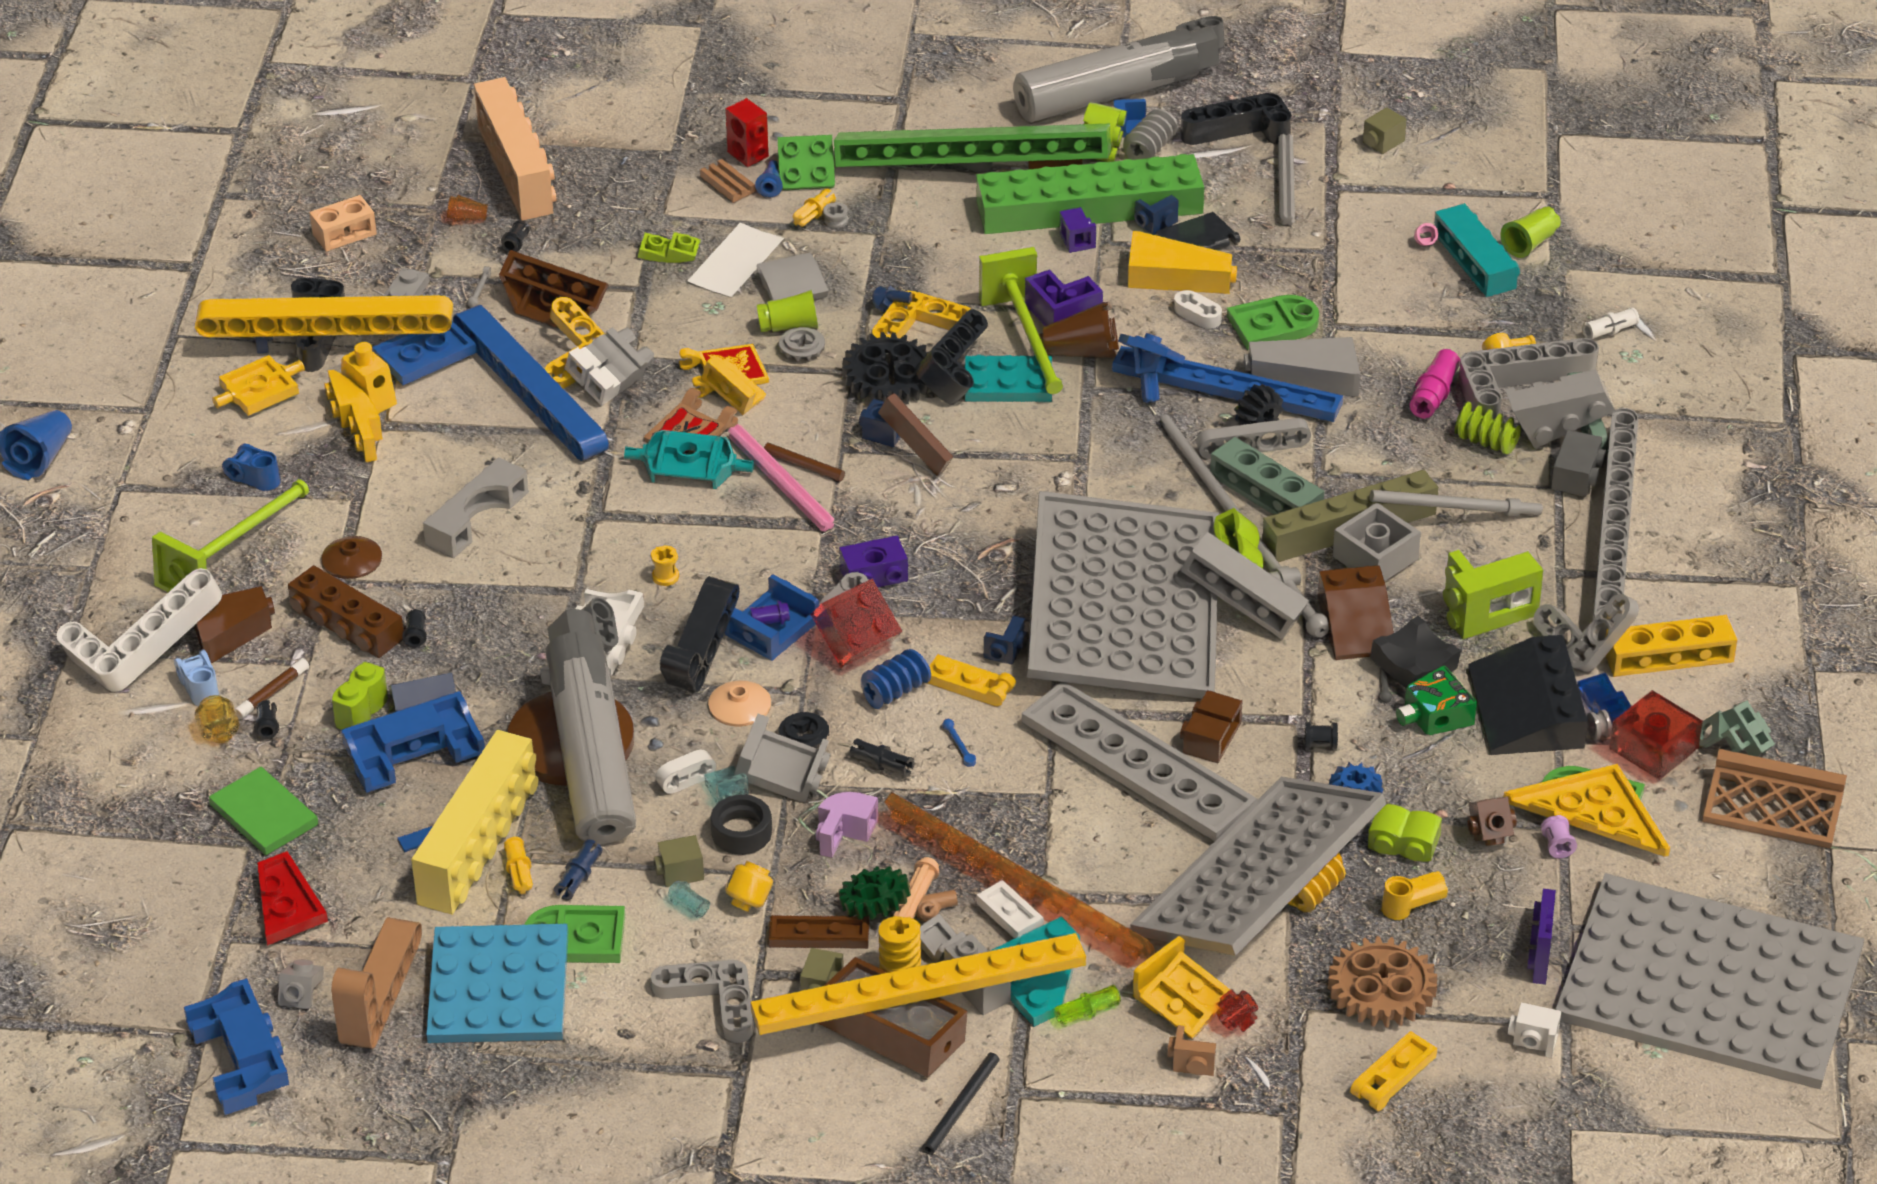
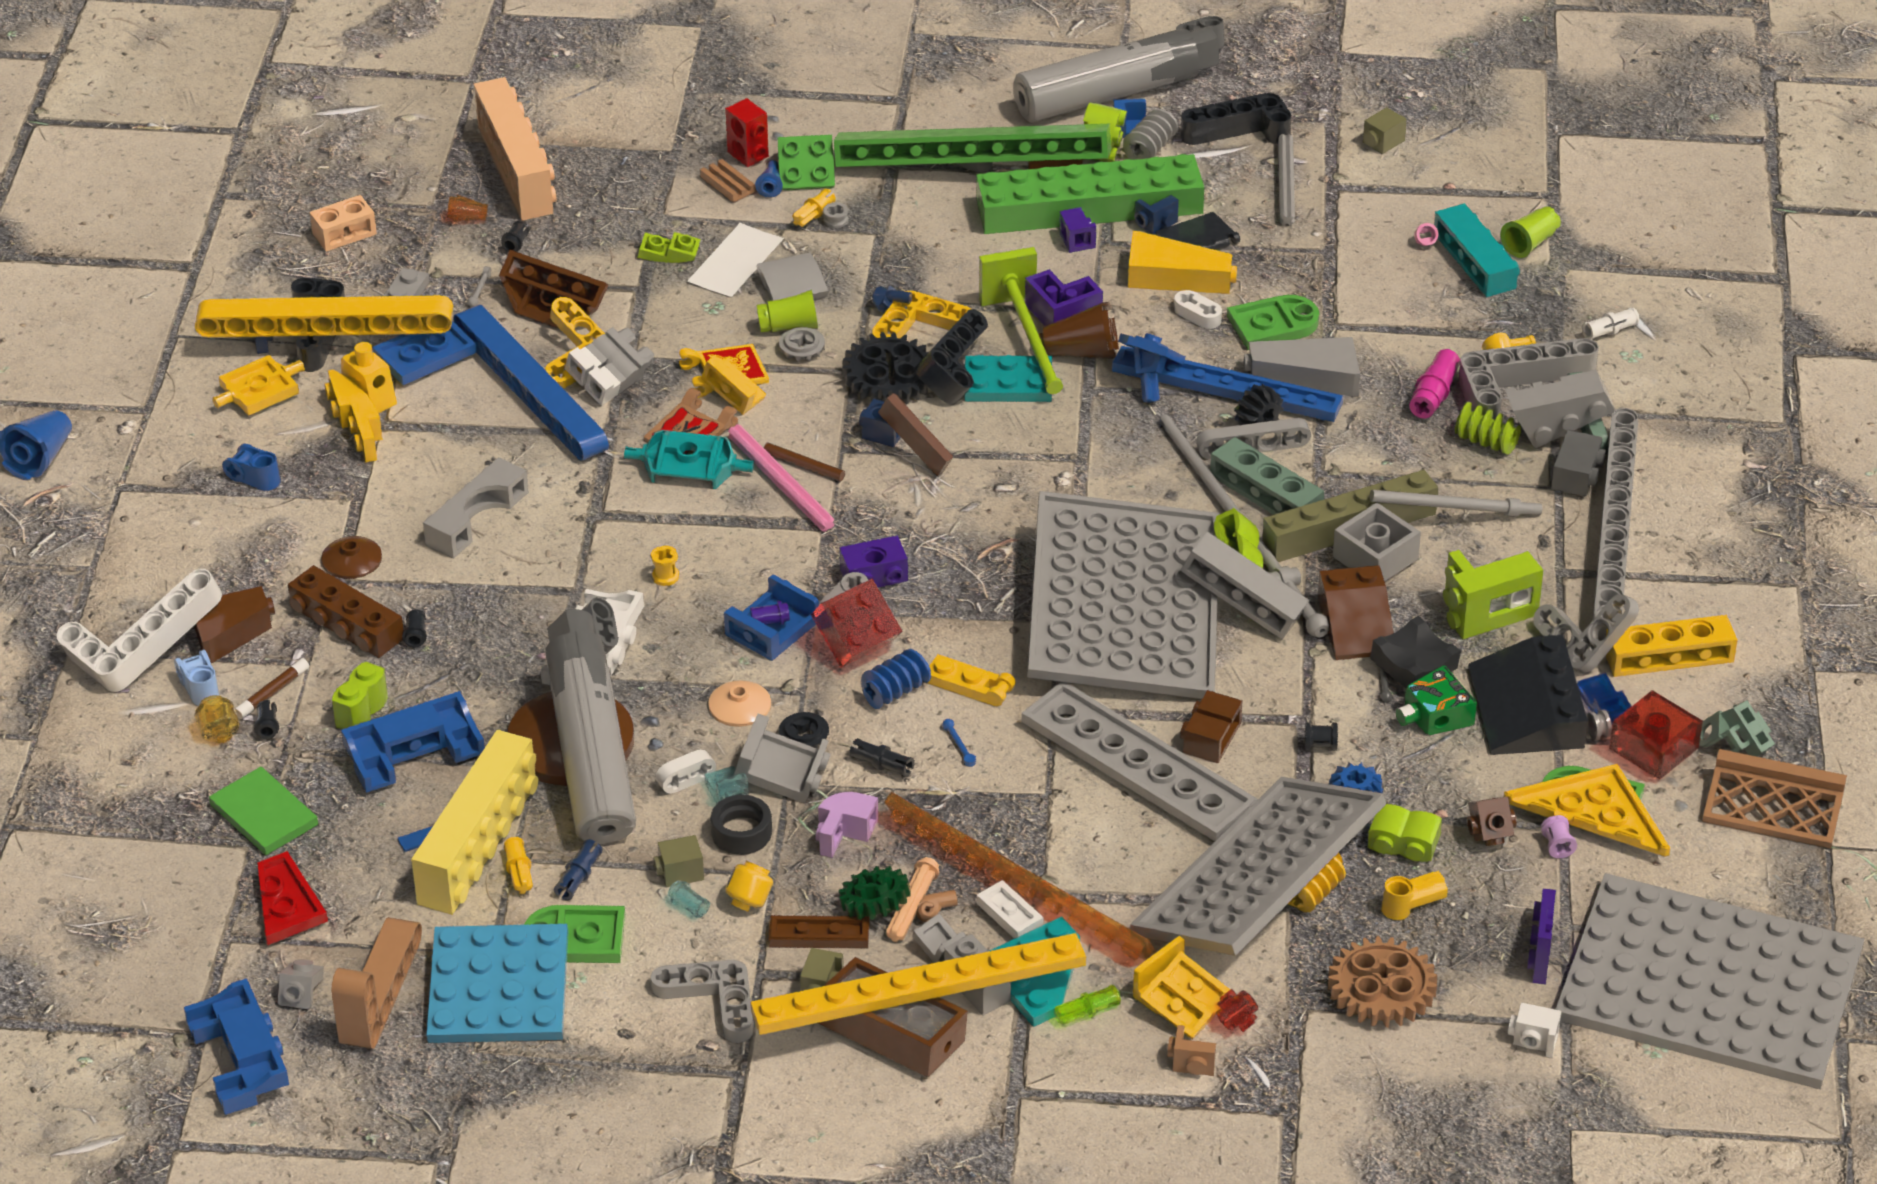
(175, 559): lime tile -> none
(421, 690): panel -> none
(691, 659): black beam -> none
(899, 943): yellow piece -> none
(960, 1103): black piece -> none
(1007, 646): dark blue bracket -> none
(1394, 1070): yellow plate -> none

